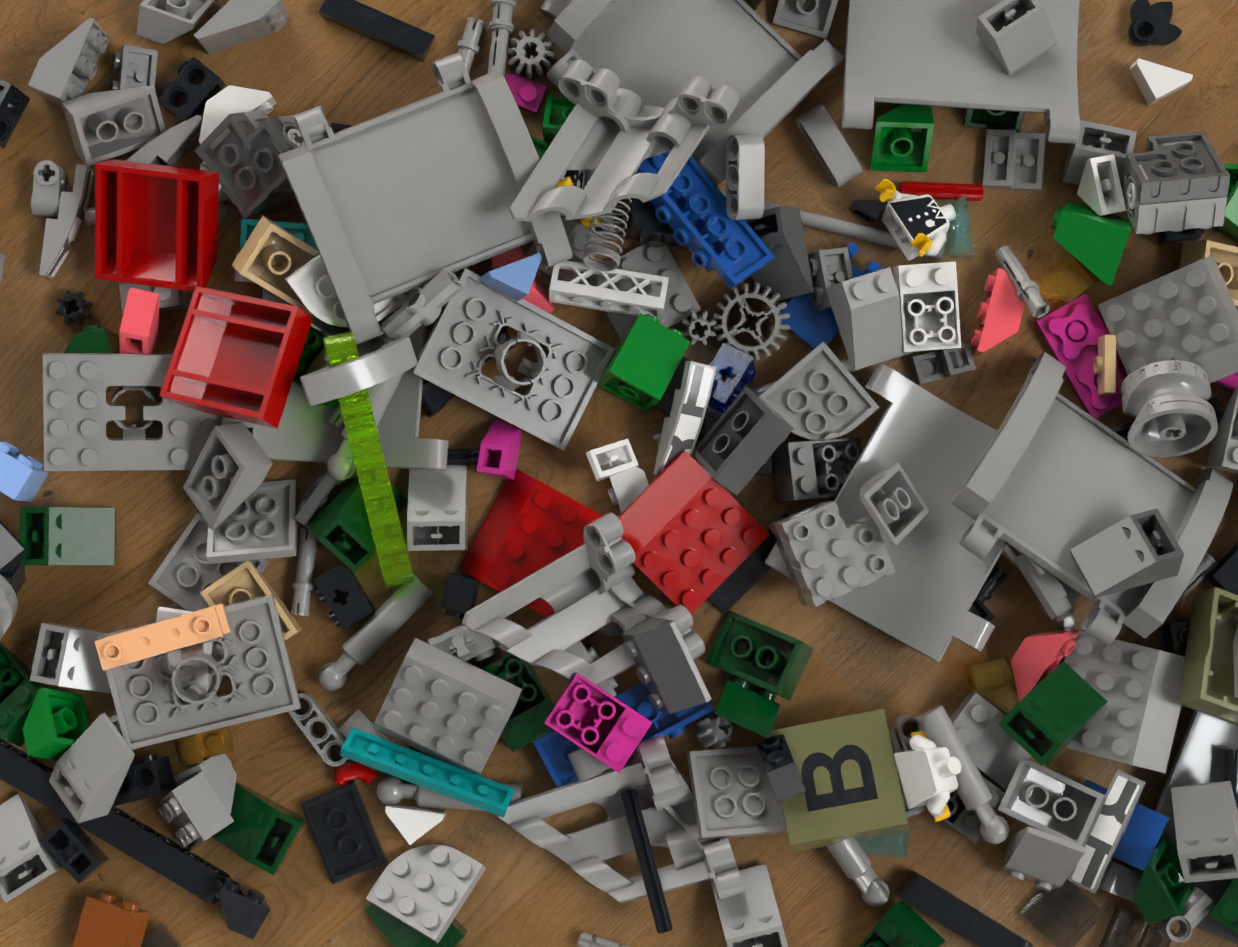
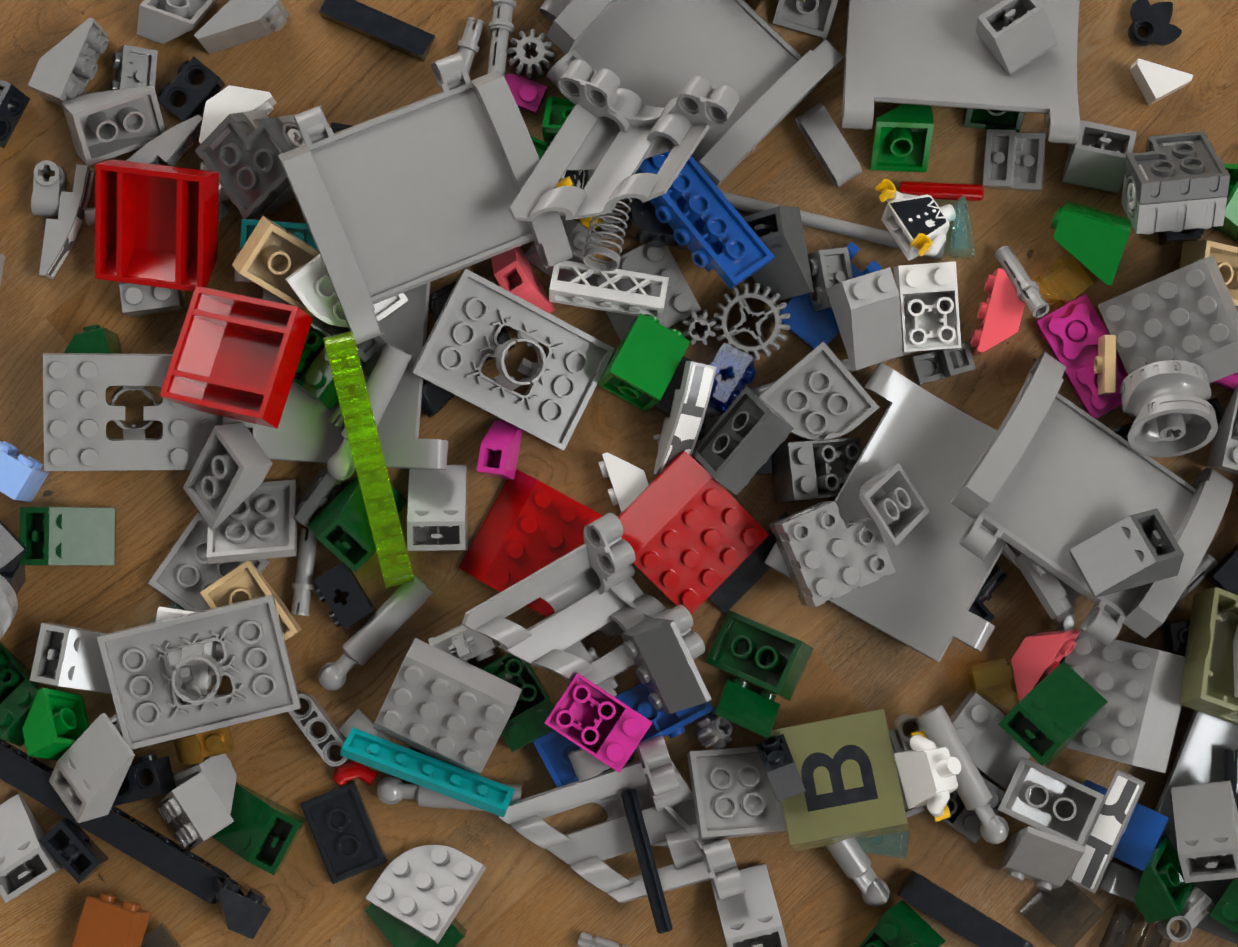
(71, 316): black gear -> none
(140, 323): coral slope -> none
(162, 636): light nougat fence -> none
(359, 373): light grey slope -> none
(413, 821): white slope -> none
(422, 305): light grey piece -> none
(459, 595): black brick -> none
(462, 456): black axle -> none
(515, 278): medium blue slope -> none
(611, 459): white slope -> none
(745, 176): light grey beam -> none
(867, 209): black slope -> none
(1101, 186): white slope -> none

